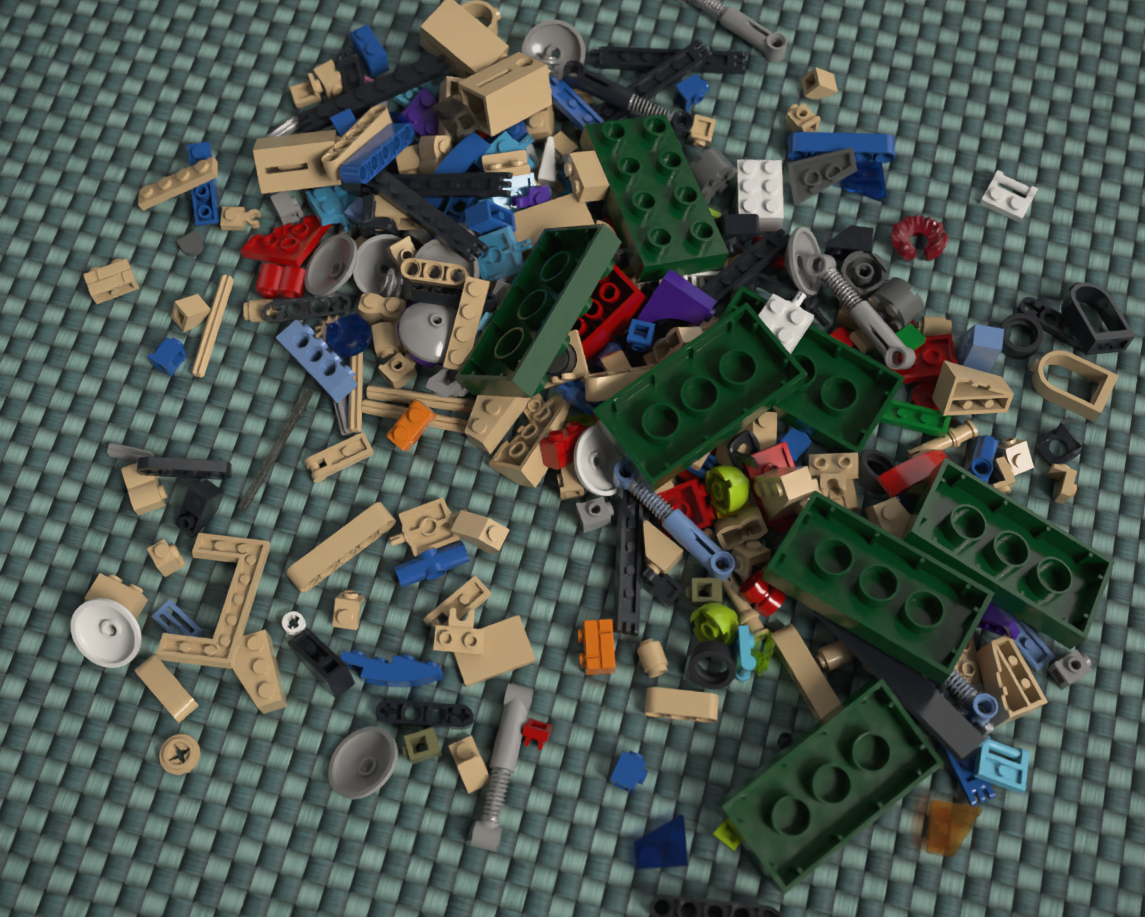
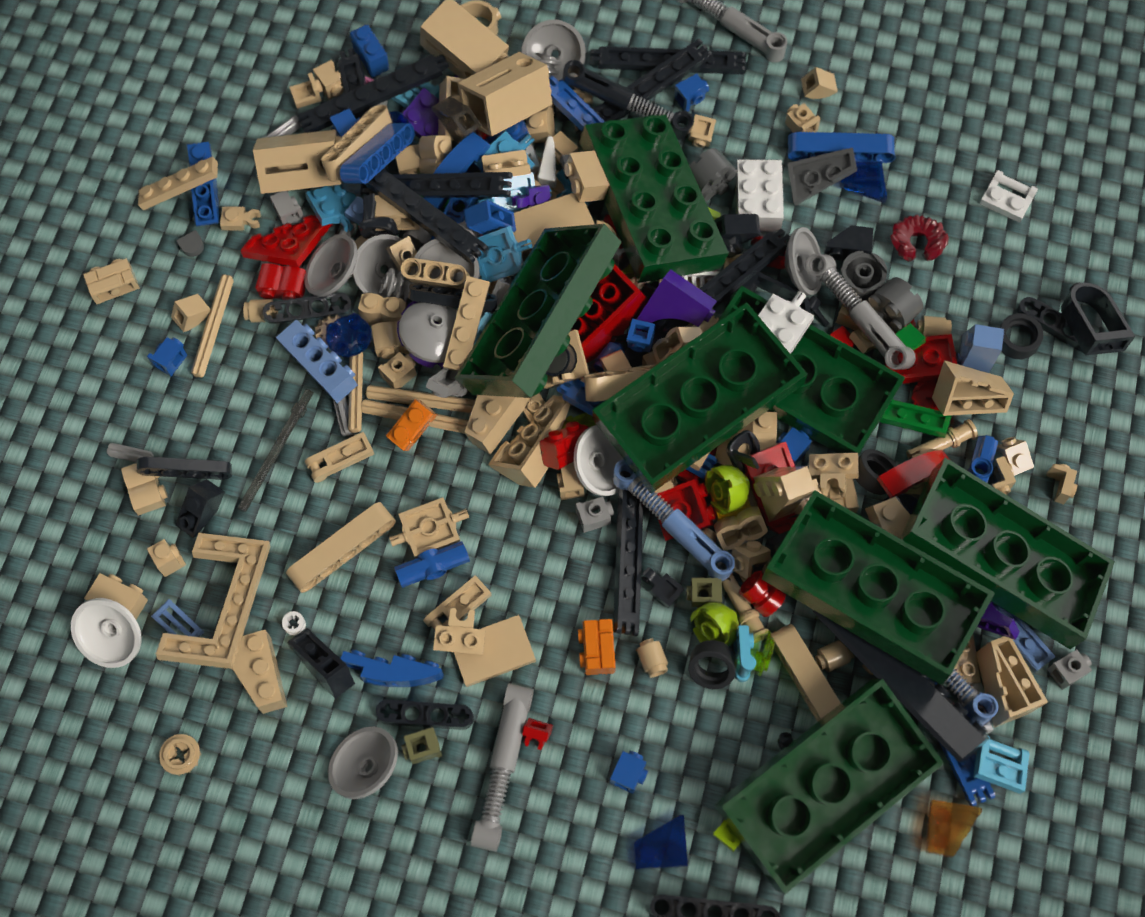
(166, 688): tan beam -> none
(347, 610): tan bracket -> none
(470, 764): tan slope -> none
(479, 531): tan slope -> none
(659, 551): tan slope -> none
(681, 705): tan beam -> none
(1063, 434): black piece -> none
(1104, 378): tan window -> none

